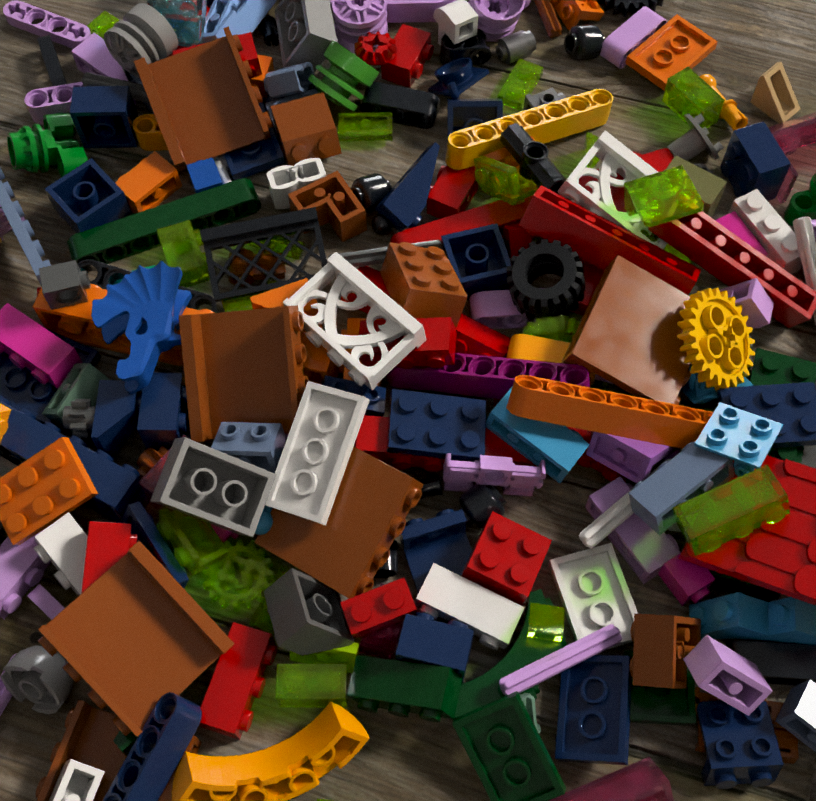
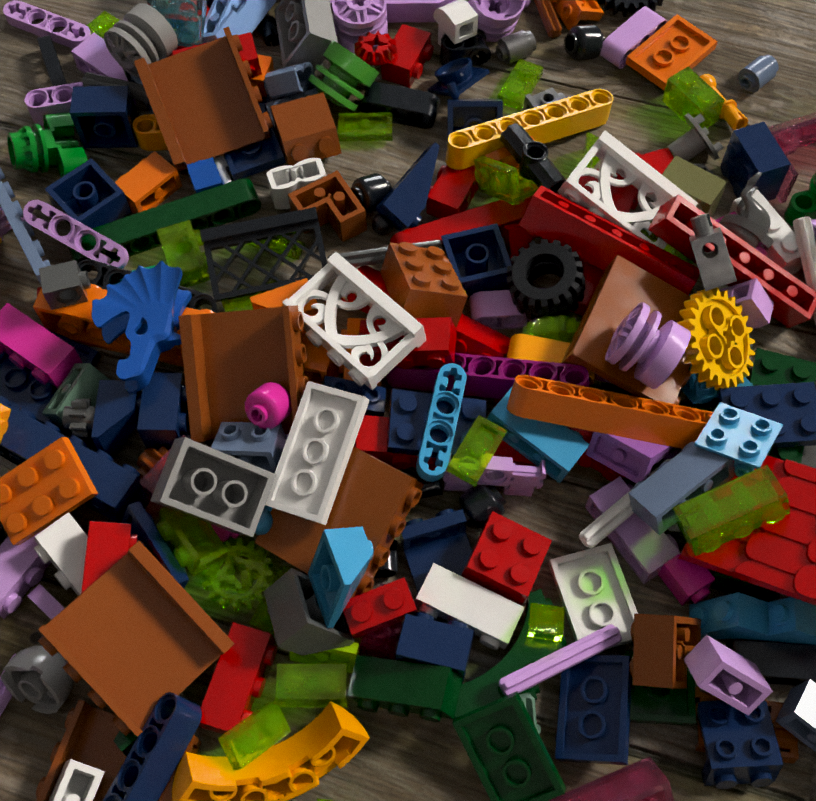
(76, 234): none -> lavender beam
(254, 735): none -> clear neon green plate
(266, 262): dark orange piece -> none
(268, 405): none -> dark pink head
(338, 569): none -> dark azure slope
(441, 421): none -> dark azure beam
(476, 450): none -> clear neon green plate
(652, 348): none -> lavender wheel
(662, 197): clear neon green bracket -> none
(716, 265): none -> flat silver torso
(752, 222): none -> dark grey hair
(758, 73): none -> sand blue brick
(775, 94): tan slope -> none

